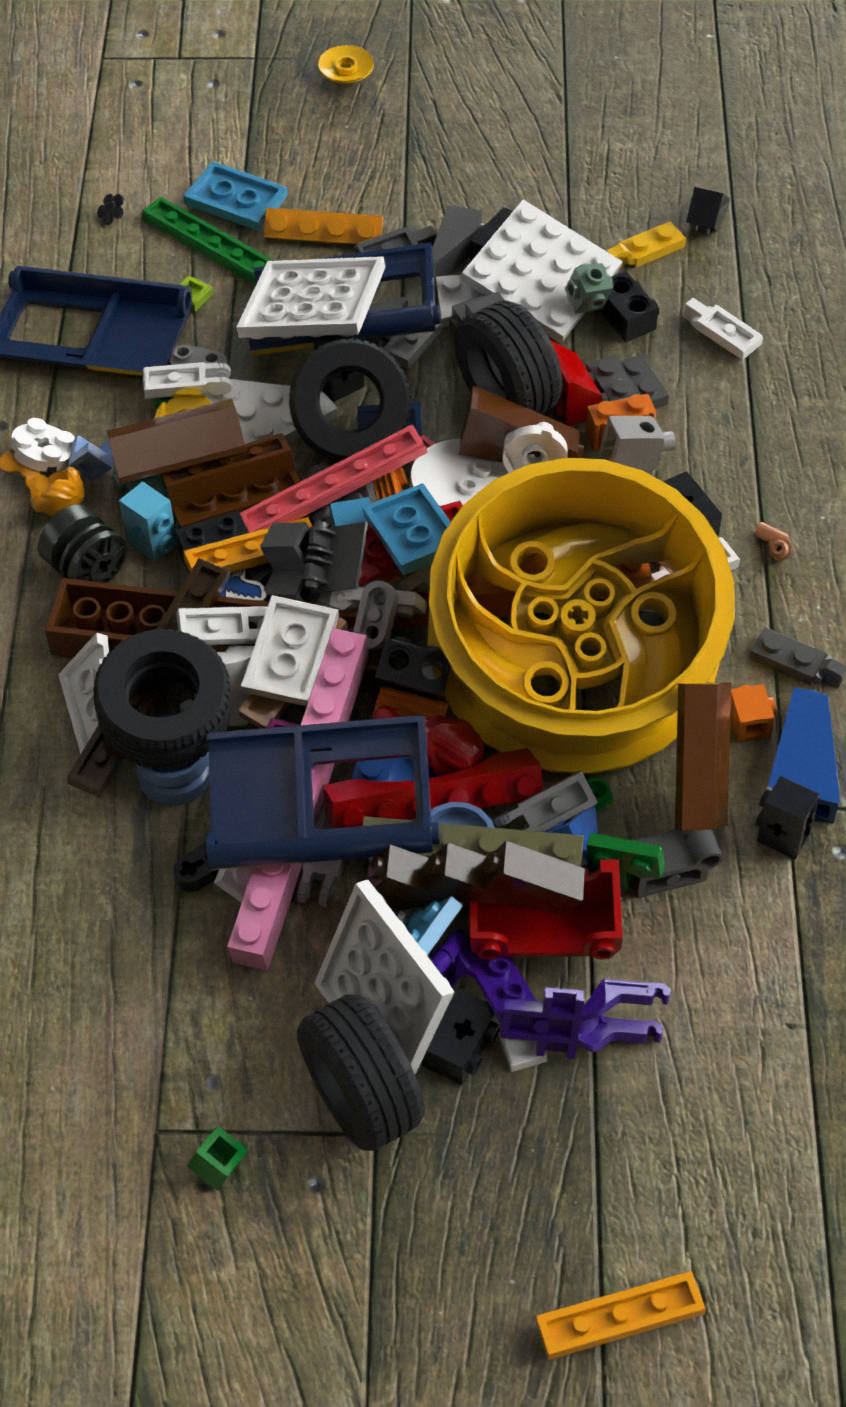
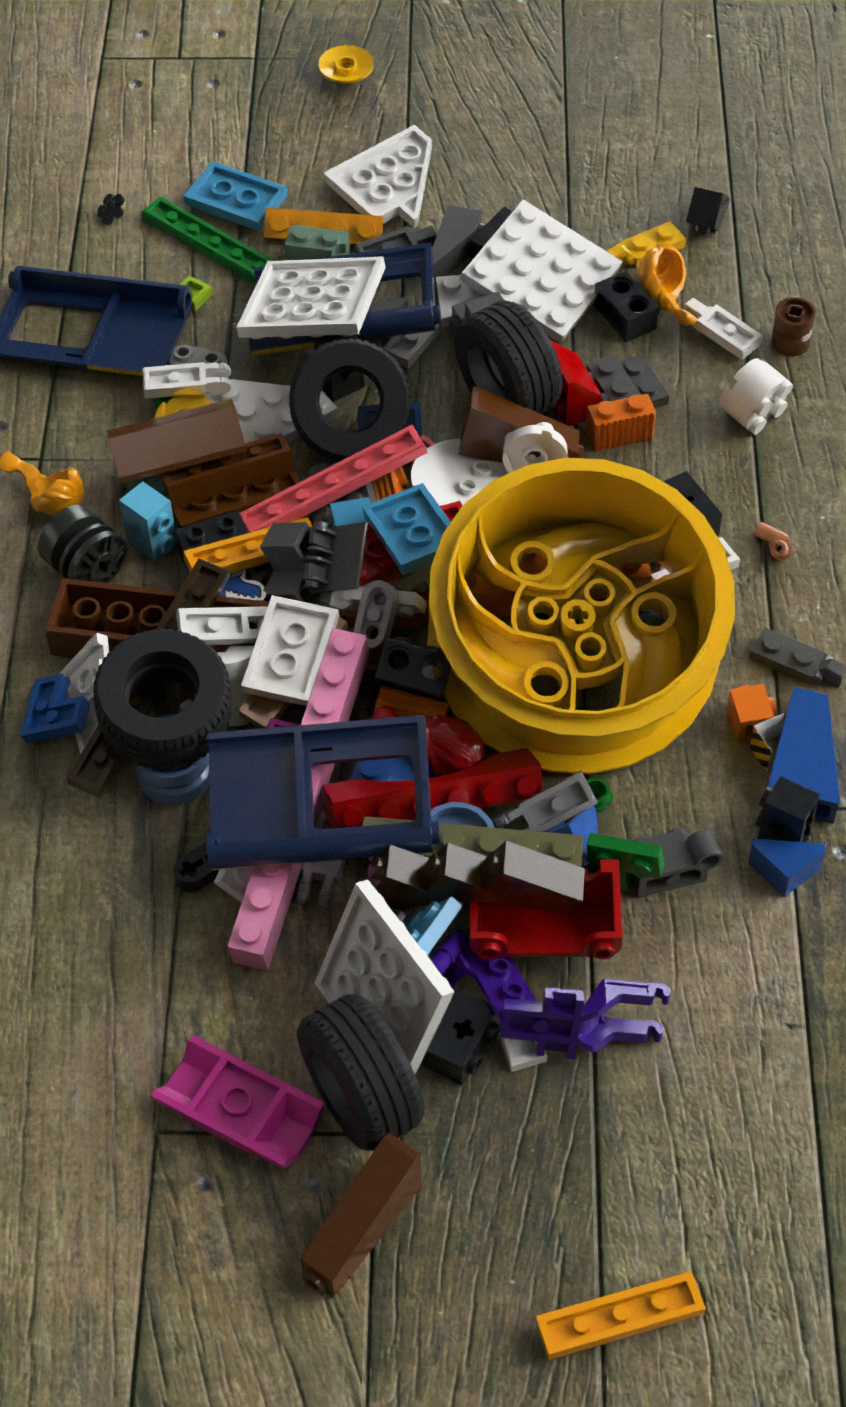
(31, 437): white plate -> none
(50, 713): none -> blue plate
(89, 459): medium blue panel -> none
(217, 1158): green plate -> none
(241, 1104): none -> dark pink piece
(315, 243): none -> sand green hinge
(362, 1215): none -> reddish brown slope
(386, 177): none -> white wing
(589, 287): sand green brick -> none
(635, 442): light grey torso -> none
(663, 278): none -> light orange hair
(702, 755): reddish brown slope -> none
(756, 395): none -> white brick
(761, 733): none -> sticker
(786, 862): none -> blue slope
(793, 326): none -> reddish brown wheel

